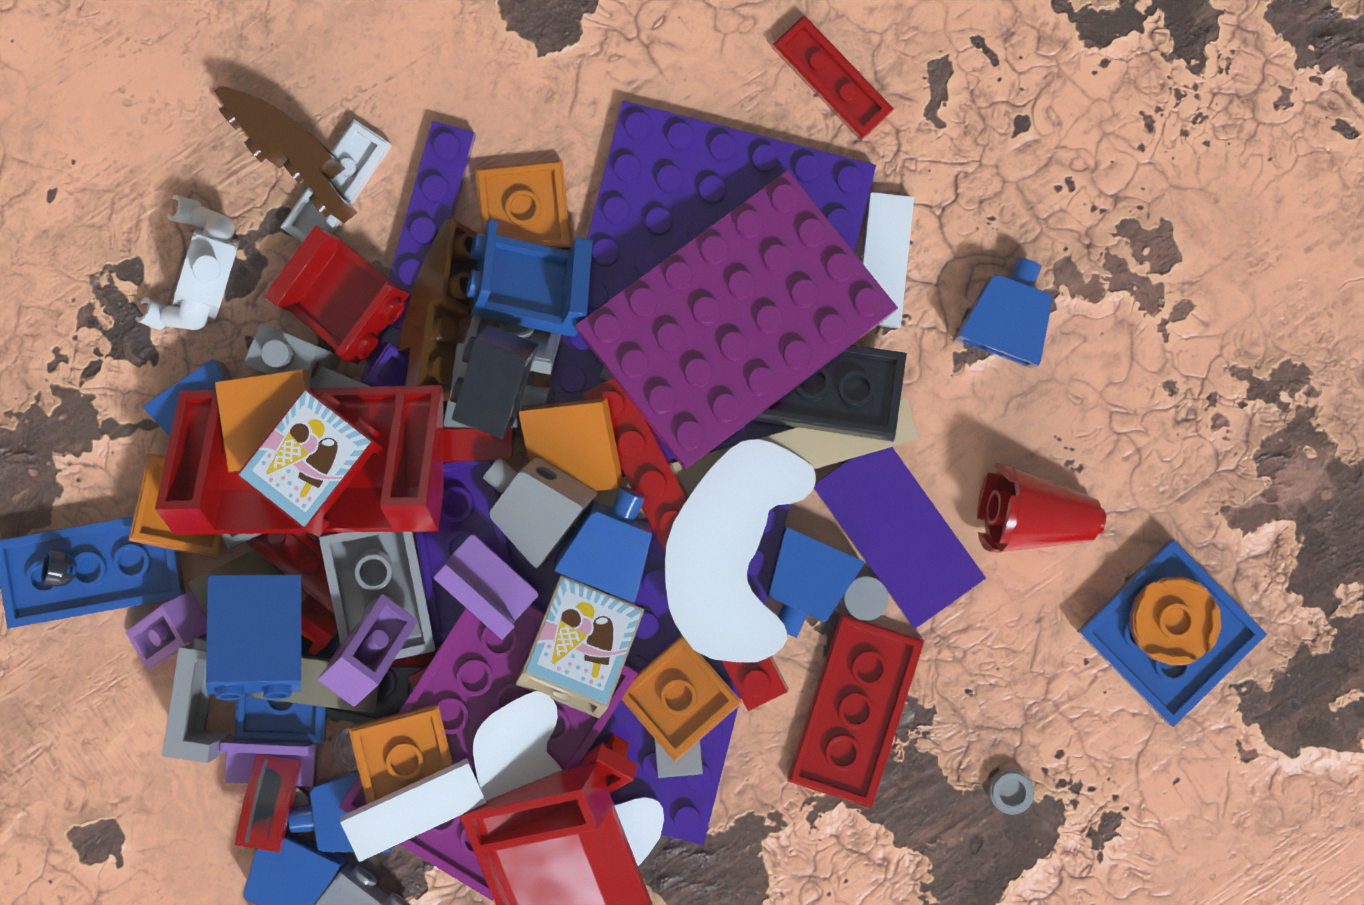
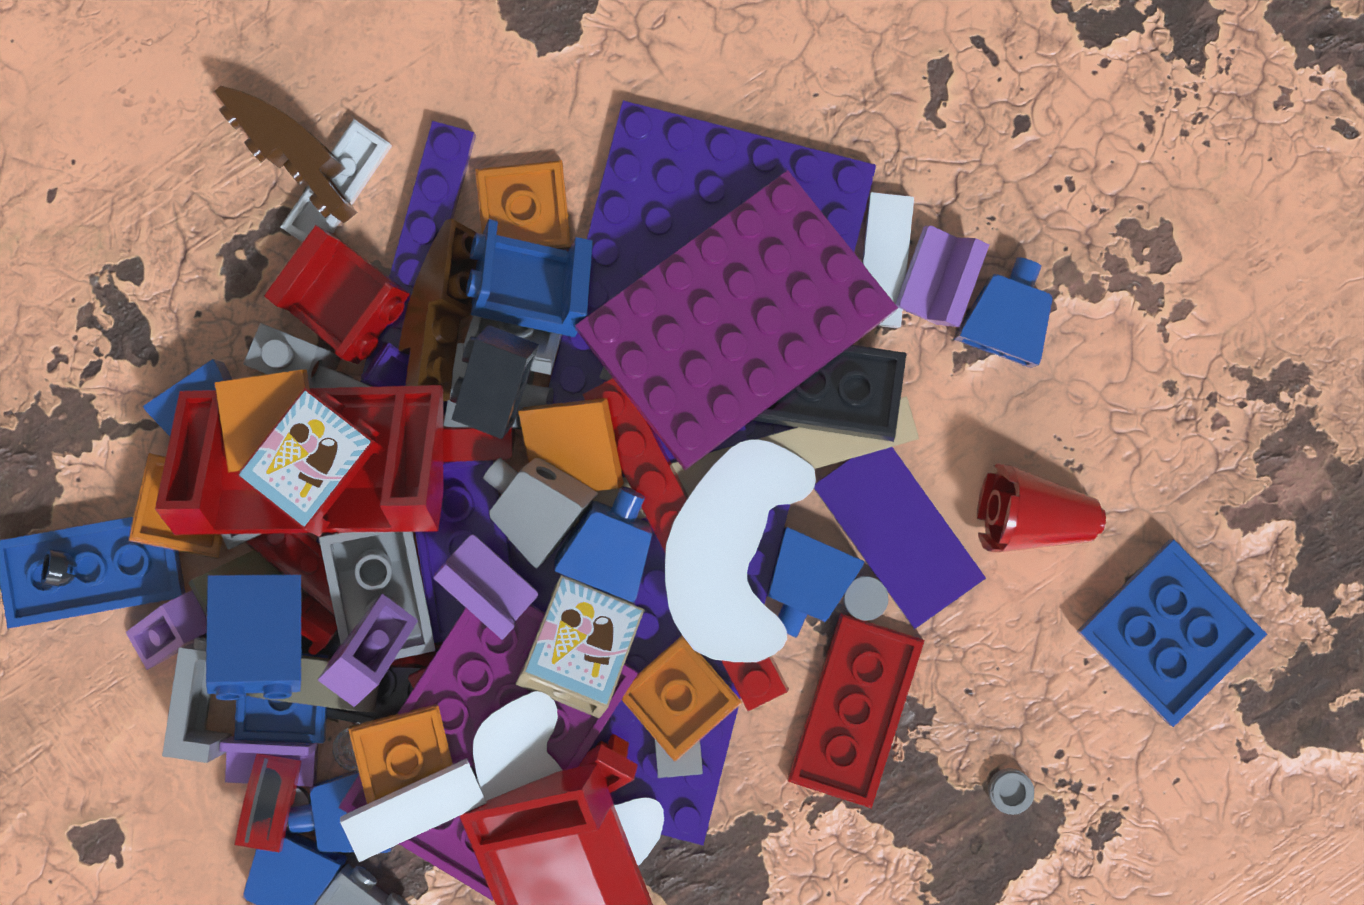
(203, 272): white torso -> none
(832, 78): red tile -> none
(941, 276): none -> medium lavender panel
(1175, 620): orange tile -> none

